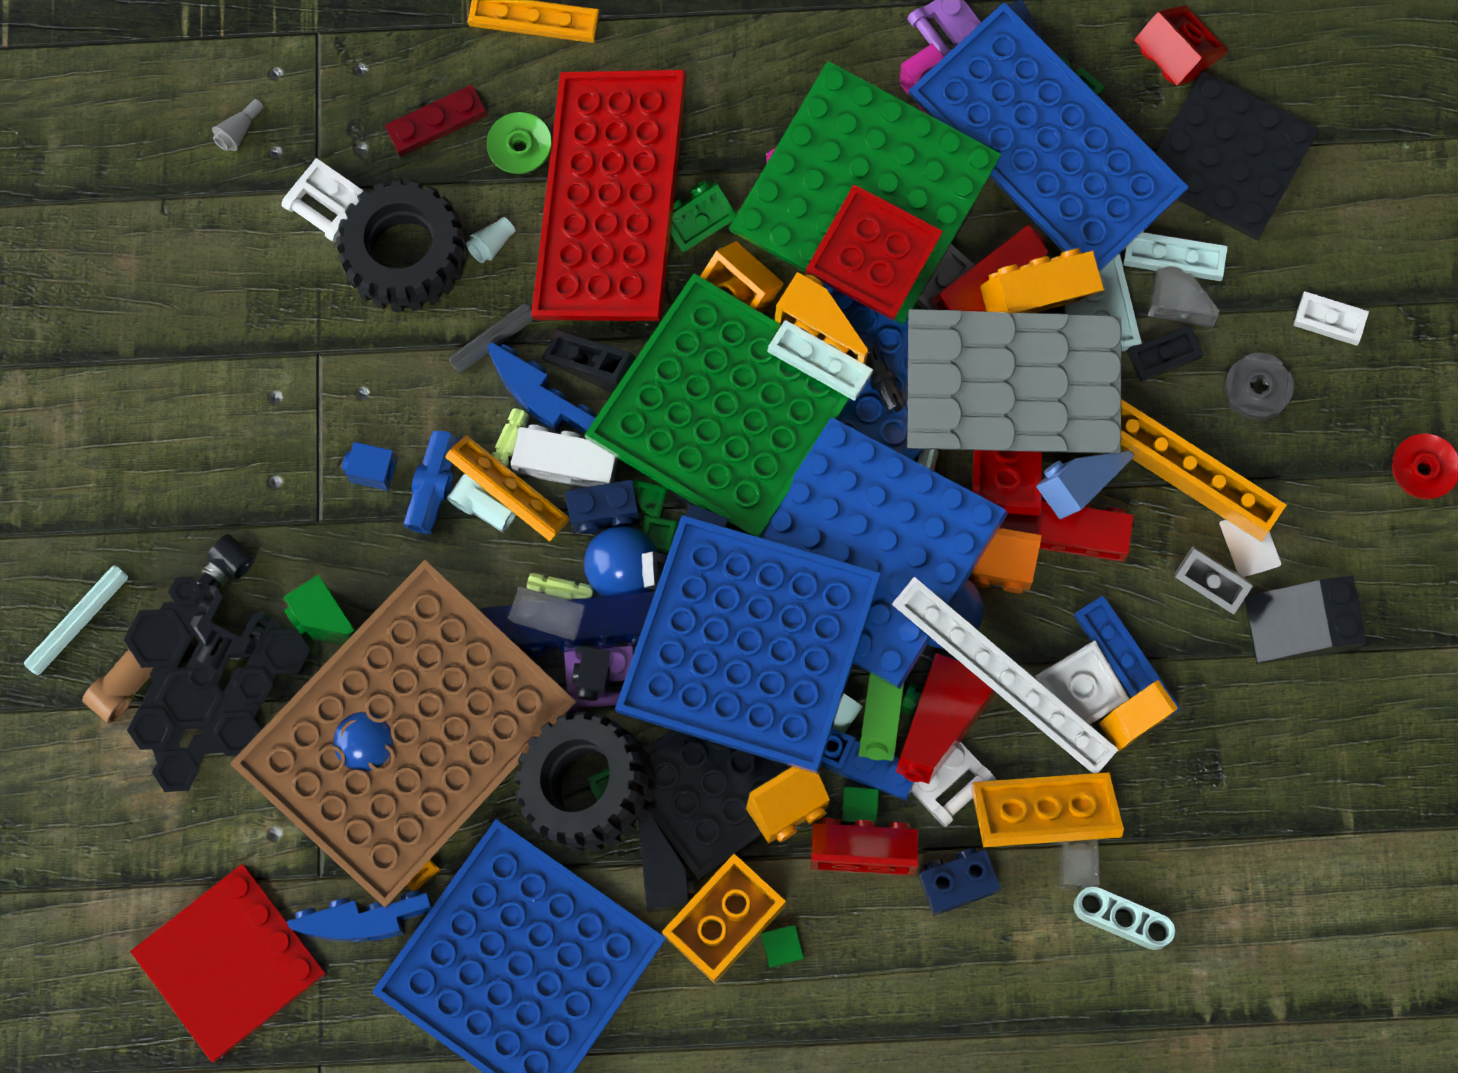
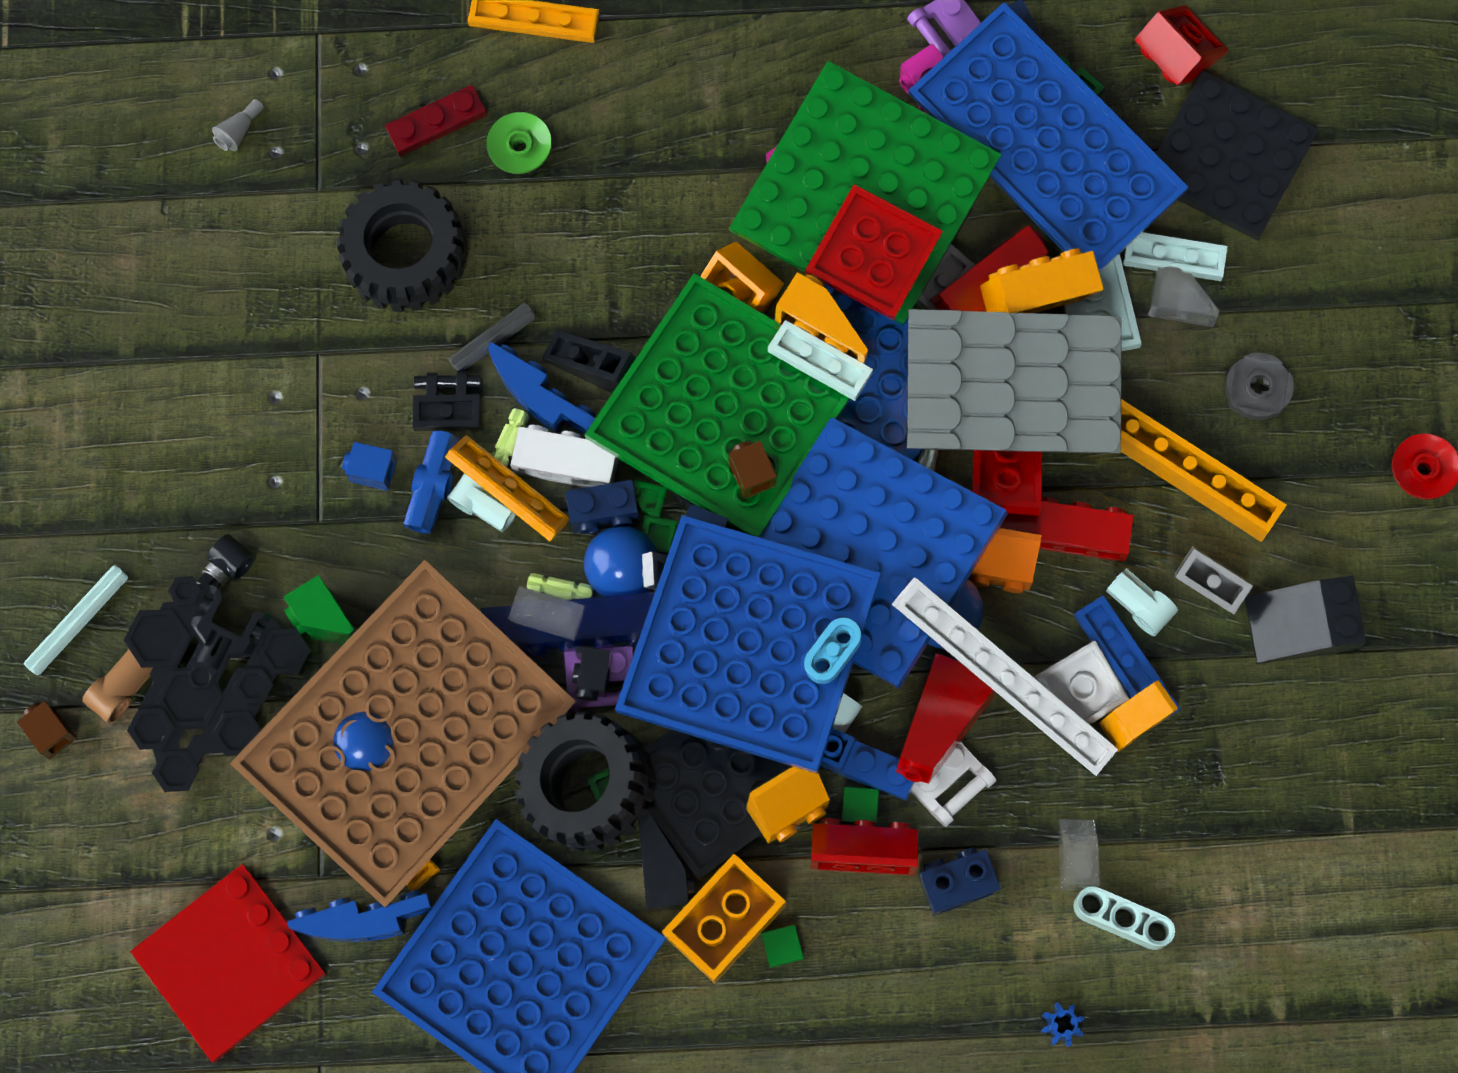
(46, 729): none -> reddish brown brick
(328, 189): white plate -> none
(446, 412): none -> black plate
(489, 240): light aqua cone -> none
(610, 196): red plate -> none
(700, 214): green bracket -> none
(751, 468): none -> reddish brown brick
(831, 651): none -> medium azure plate
(880, 720): bright green slope -> none
(884, 382): black pin -> none
(911, 698): green tile -> none
(1047, 809): light orange plate -> none
(1053, 1026): none -> blue gear
(1077, 482): medium blue slope -> none
(1149, 608): none -> light aqua piece
(1165, 353): black plate -> none
(1248, 553): white sticker -> none
(1330, 318): white plate -> none

